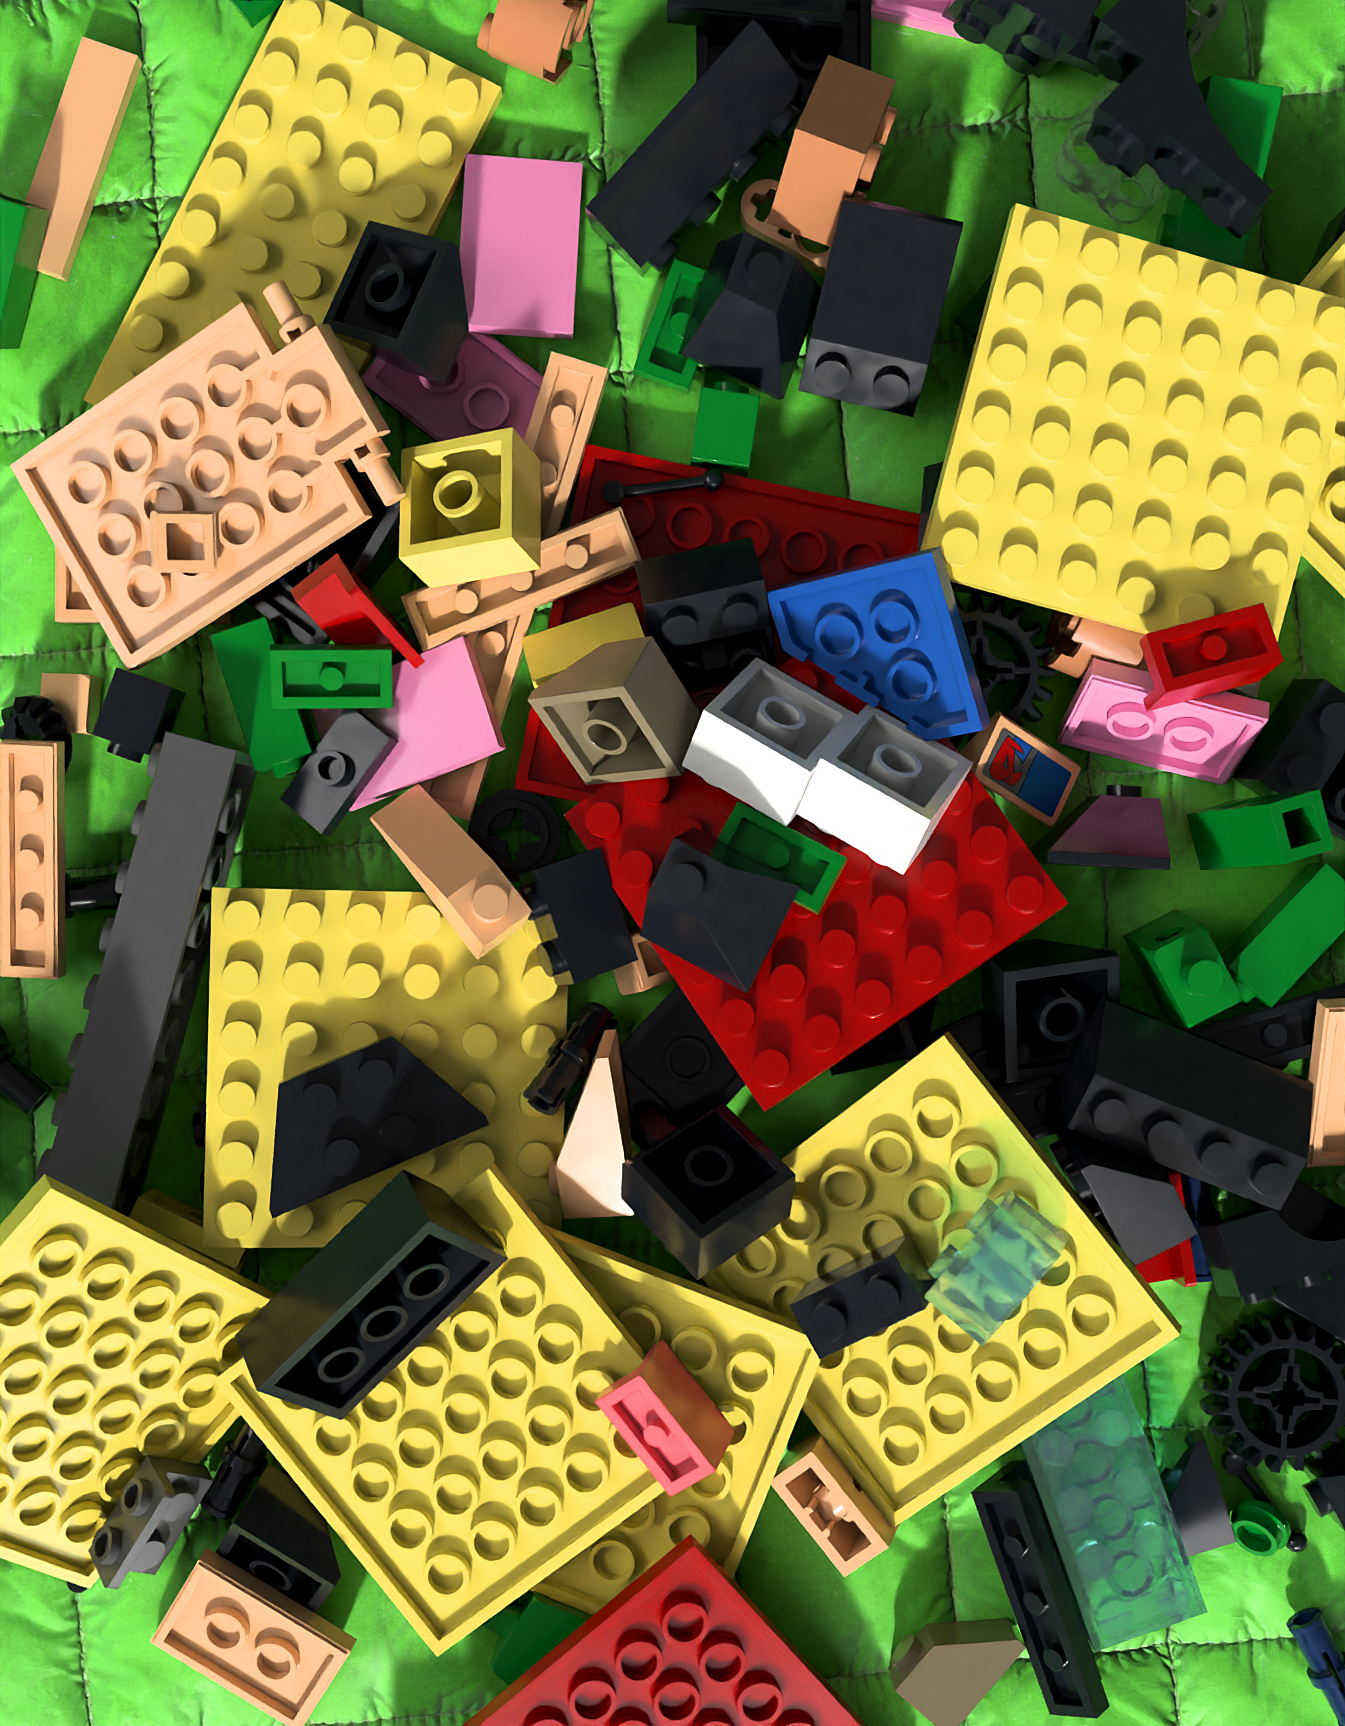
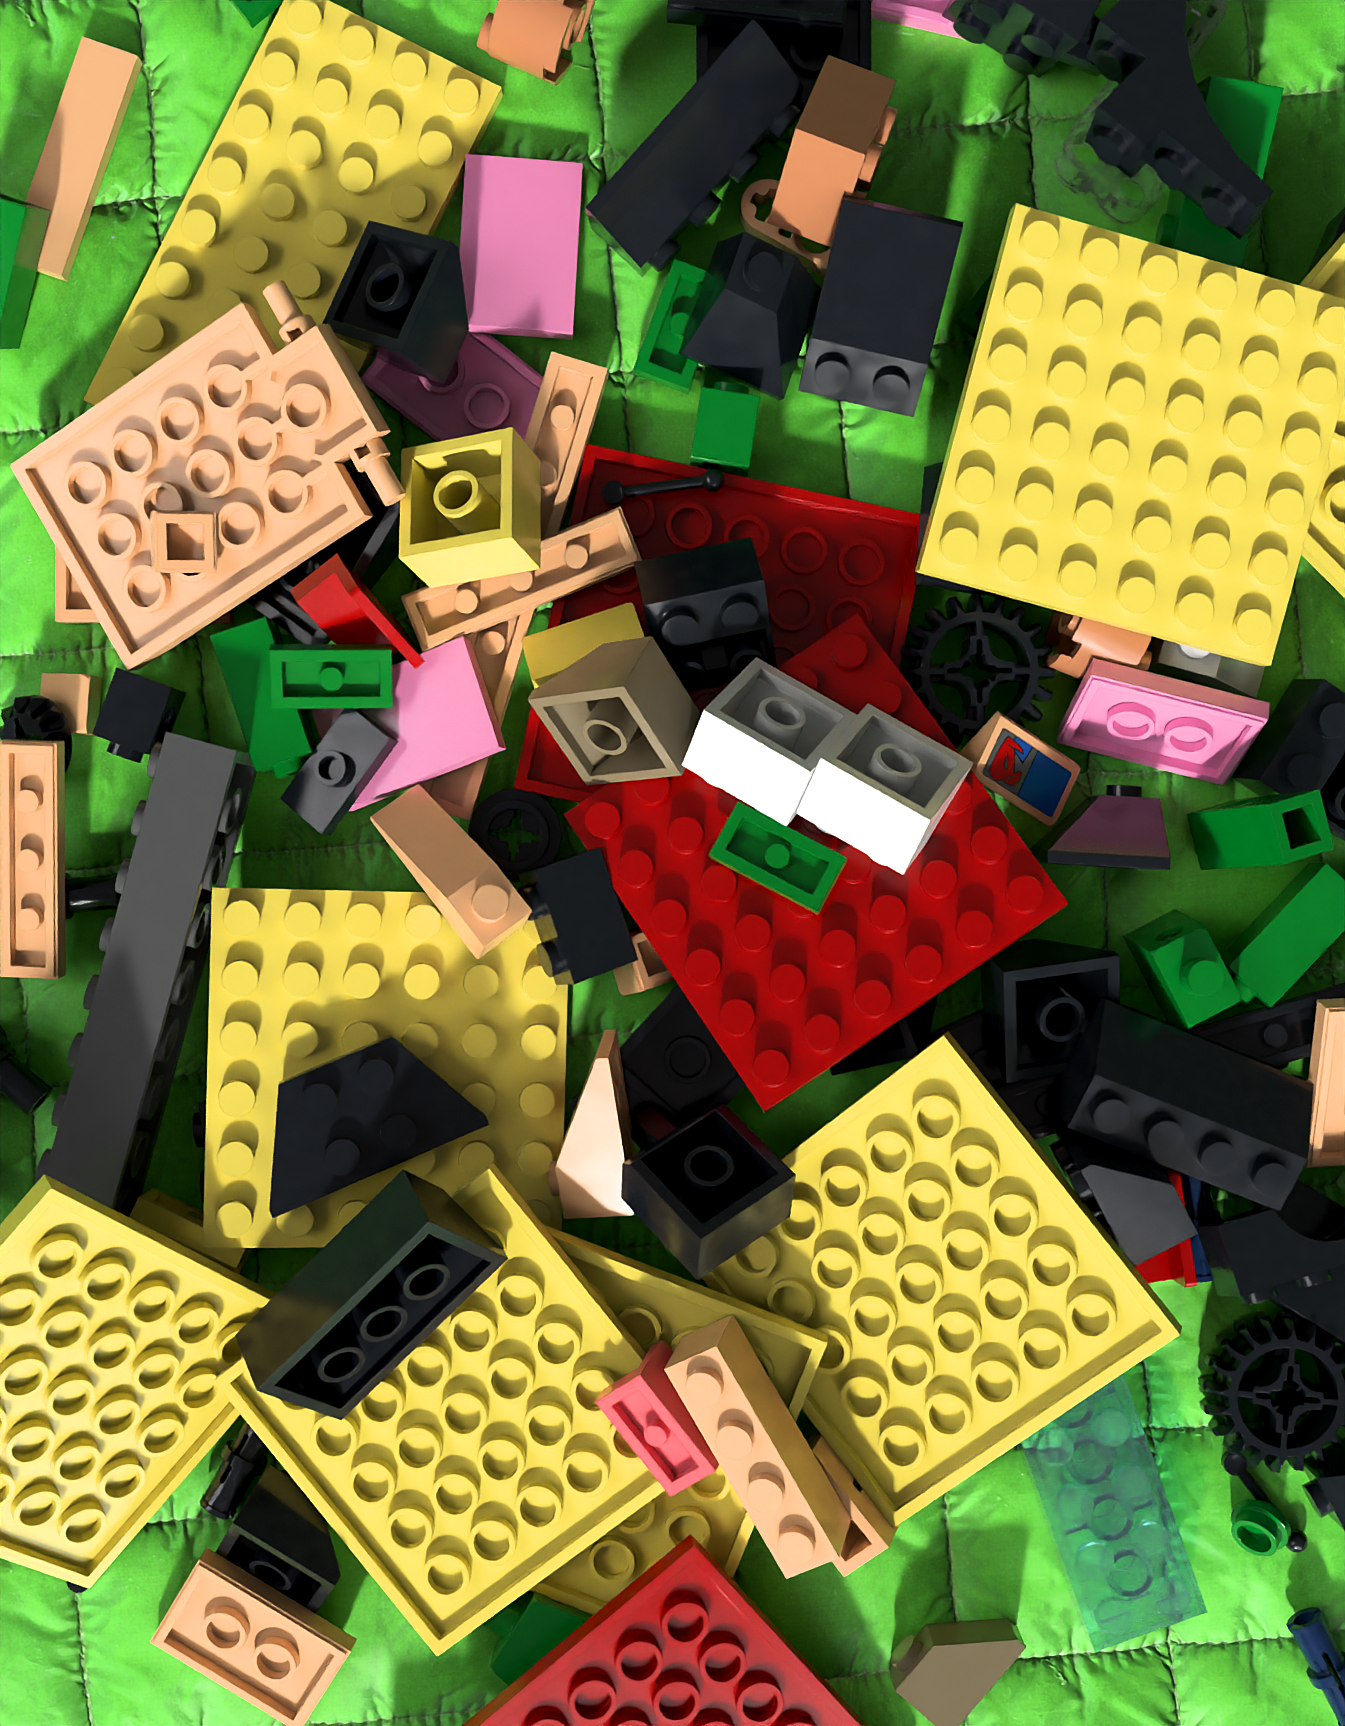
(148, 1518): dark grey bracket -> none
(569, 1059): black pin -> none
(717, 907): black slope -> none
(759, 1446): none -> light nougat brick
(863, 1296): black brick -> none
(888, 639): blue plate -> none
(995, 1266): clear light blue brick -> none
(1039, 1594): black fence -> none
(1197, 1499): black slope -> none
(1209, 655): red panel -> none

